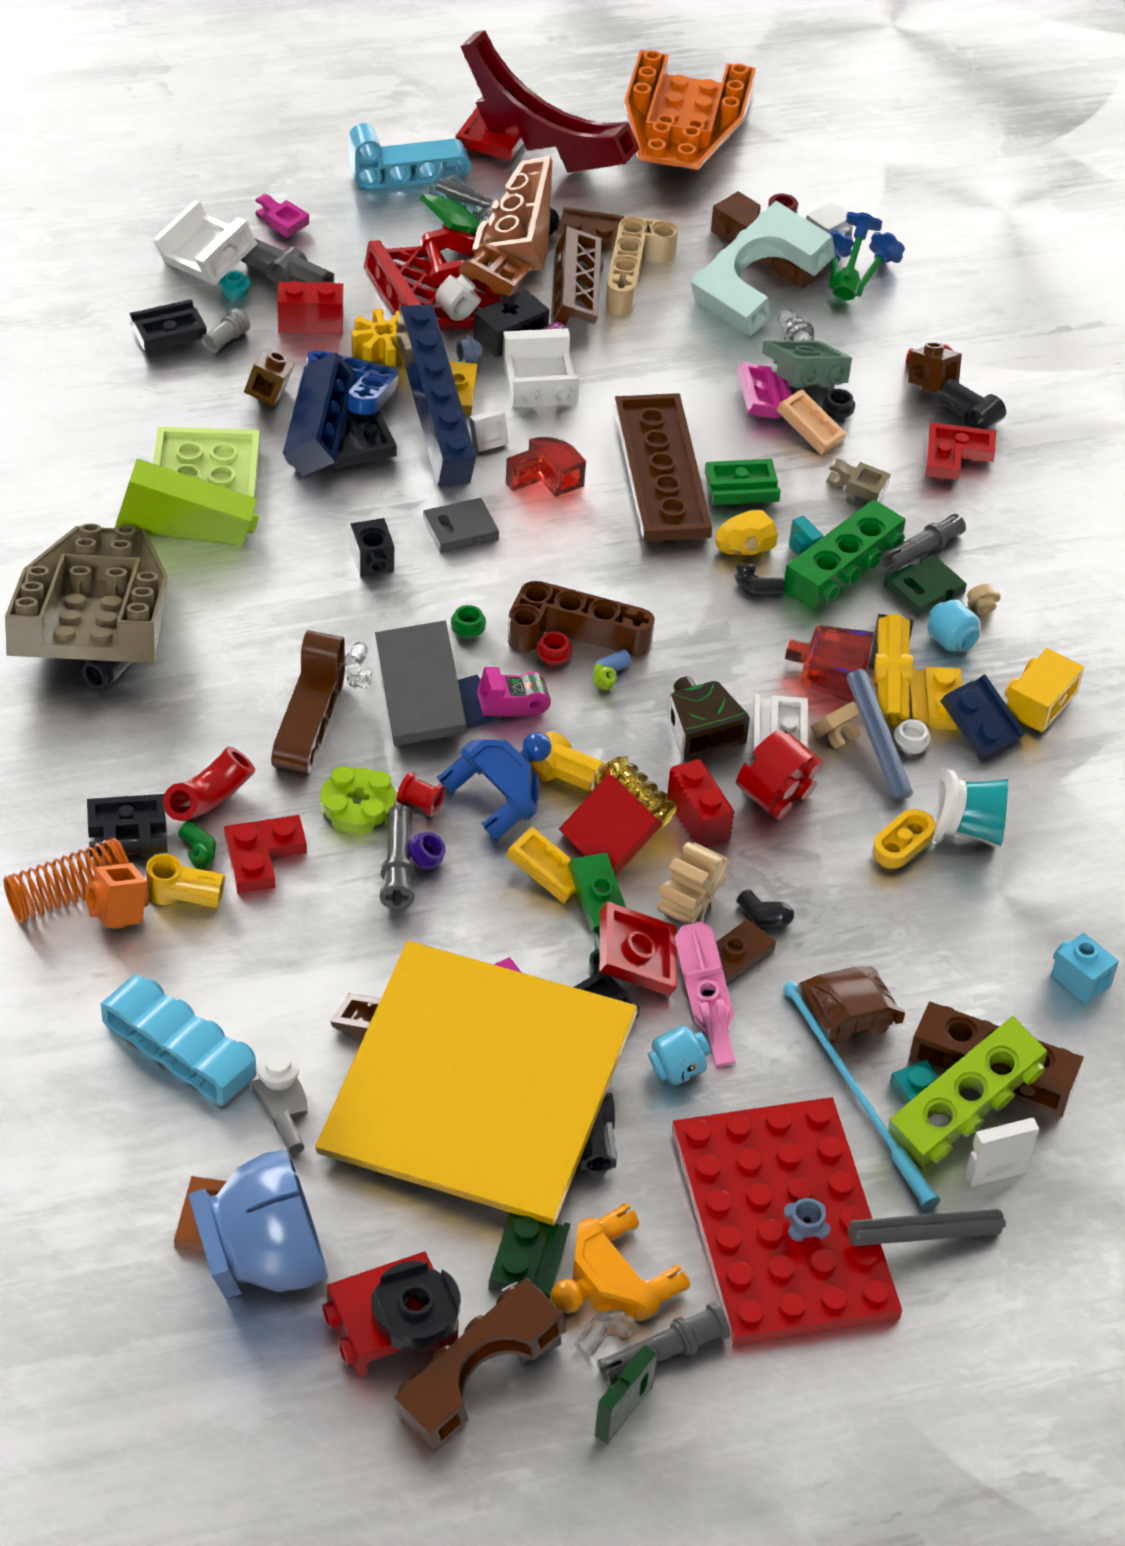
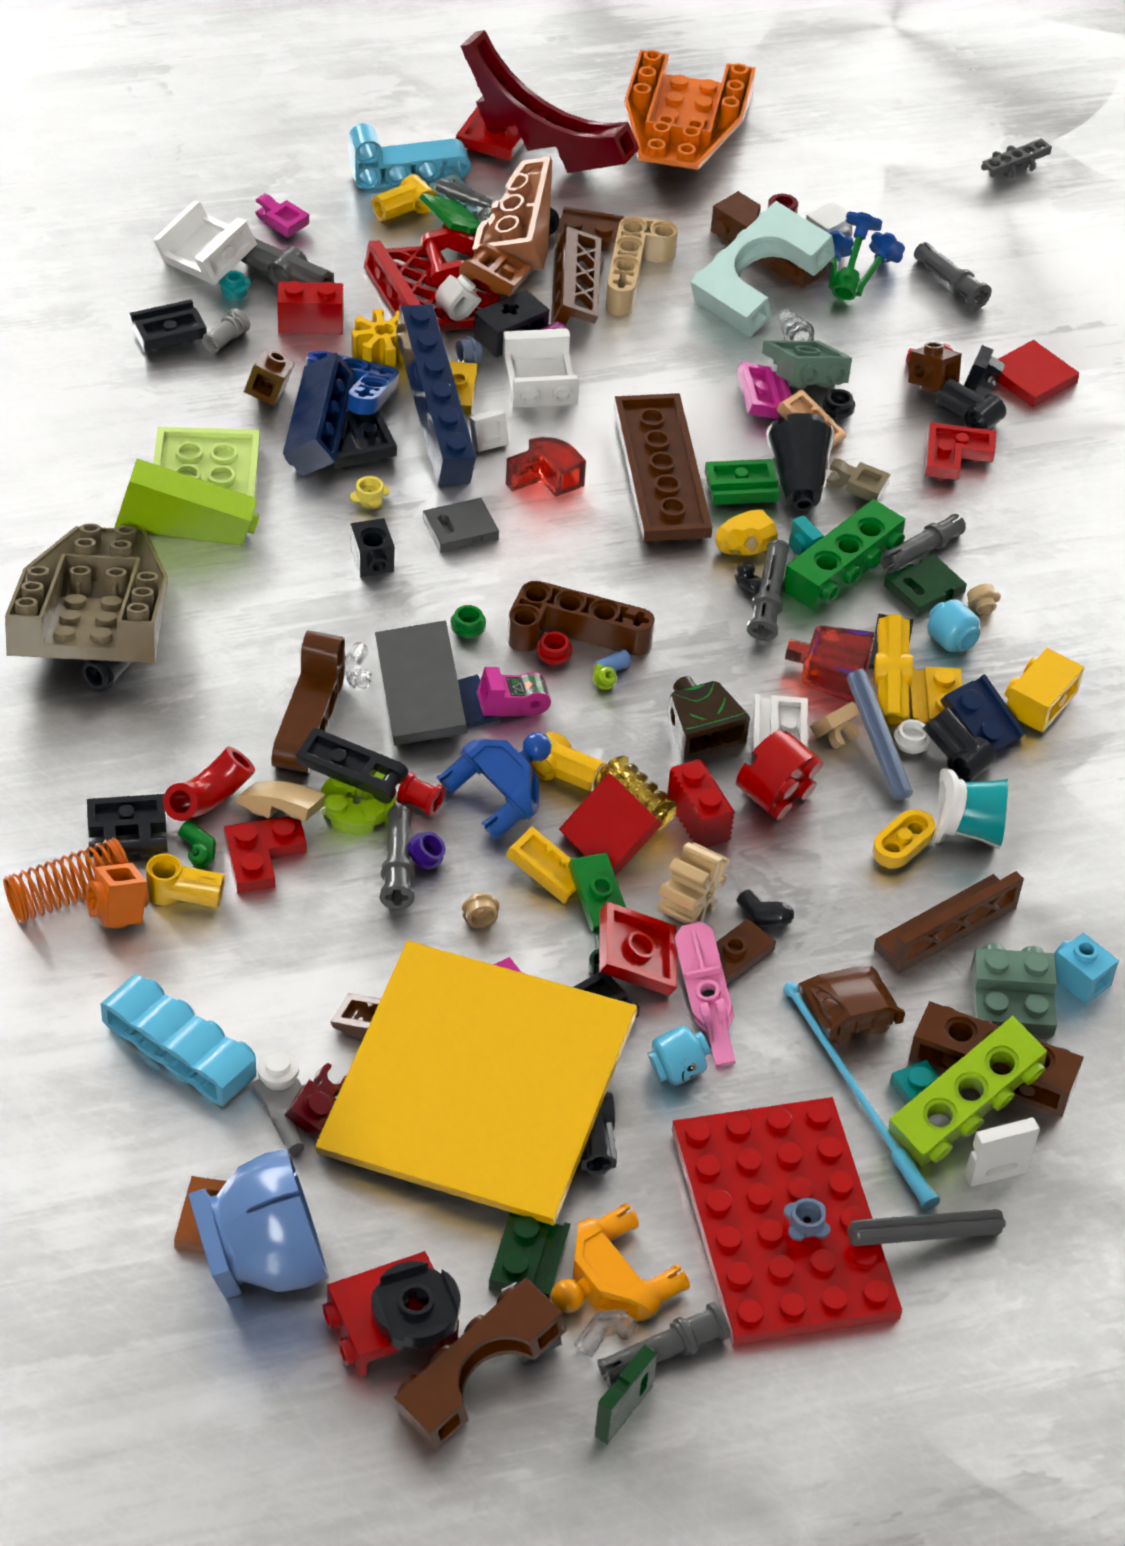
(268, 797): none -> tan slope
(314, 1102): none -> dark red plate
(352, 764): none -> black plate
(369, 492): none -> light yellow plate
(402, 199): none -> yellow piece
(480, 910): none -> tan plate
(767, 602): none -> dark grey pin
(801, 457): none -> black cone
(949, 921): none -> reddish brown fence
(960, 281): none -> dark grey pin
(966, 754): none -> black piece
(981, 370): none -> black tile
(1015, 985): none -> sand green plate
(1017, 156): none -> dark grey piece
(1035, 373): none -> red tile

